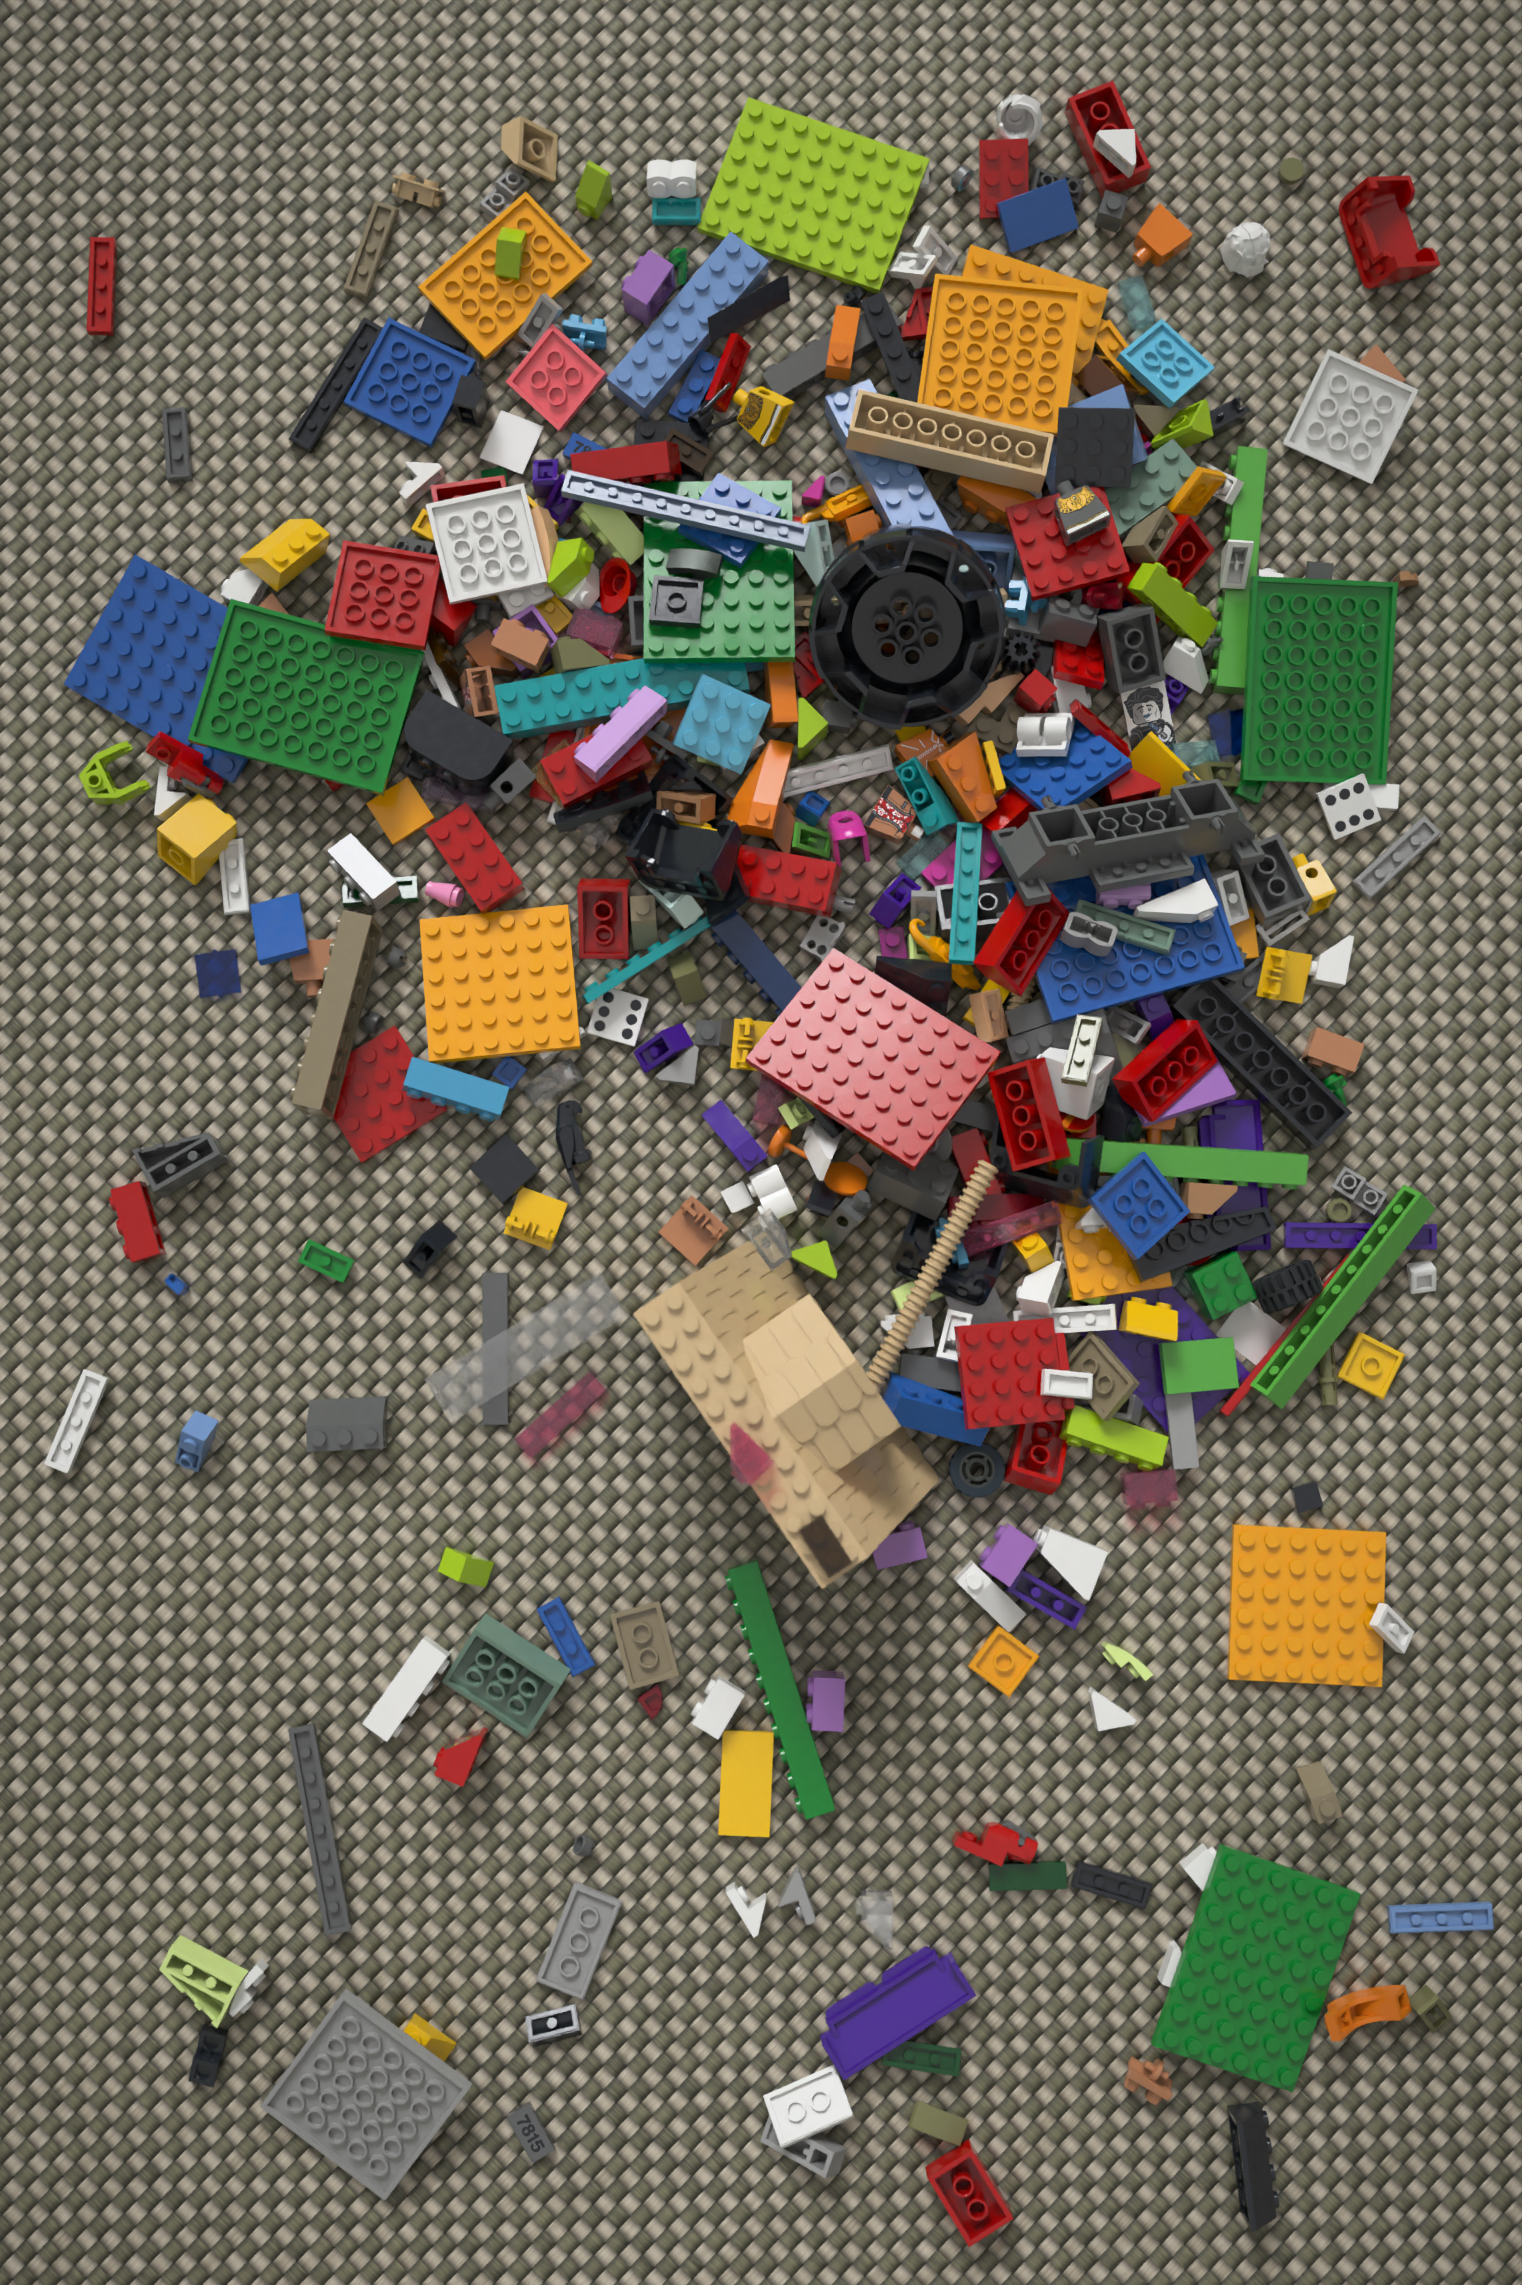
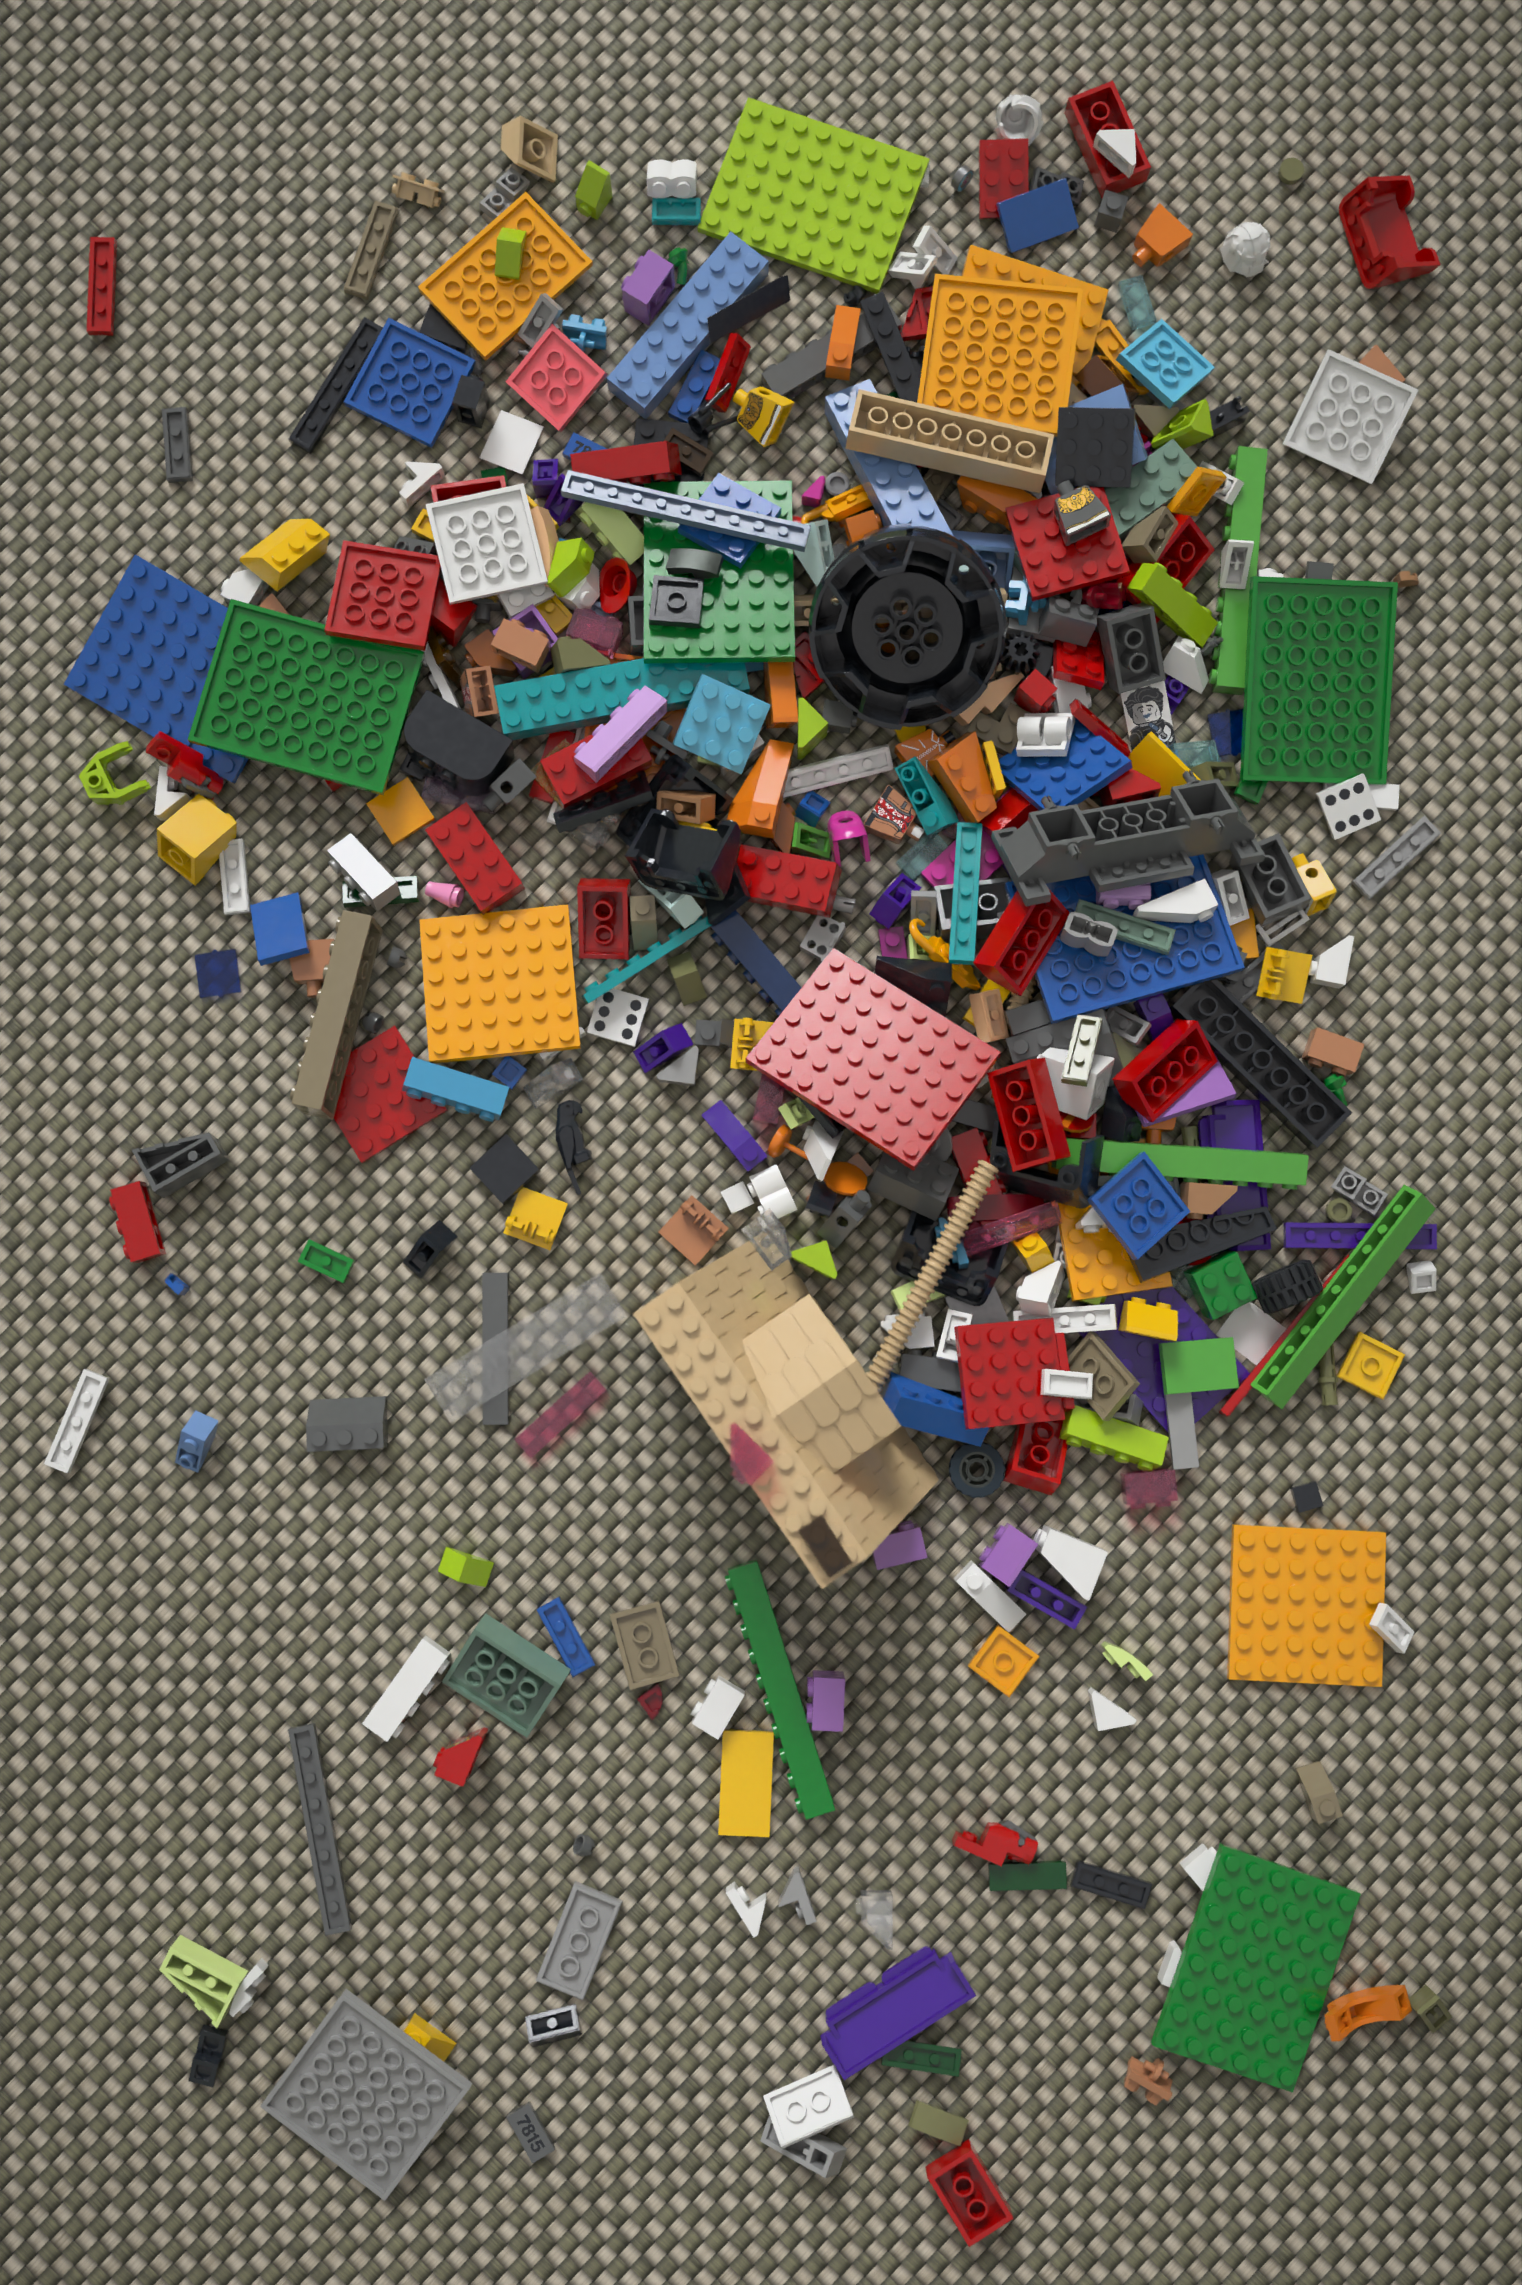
(1252, 2164): black slope -> none
(1440, 1917): medium blue tile -> none

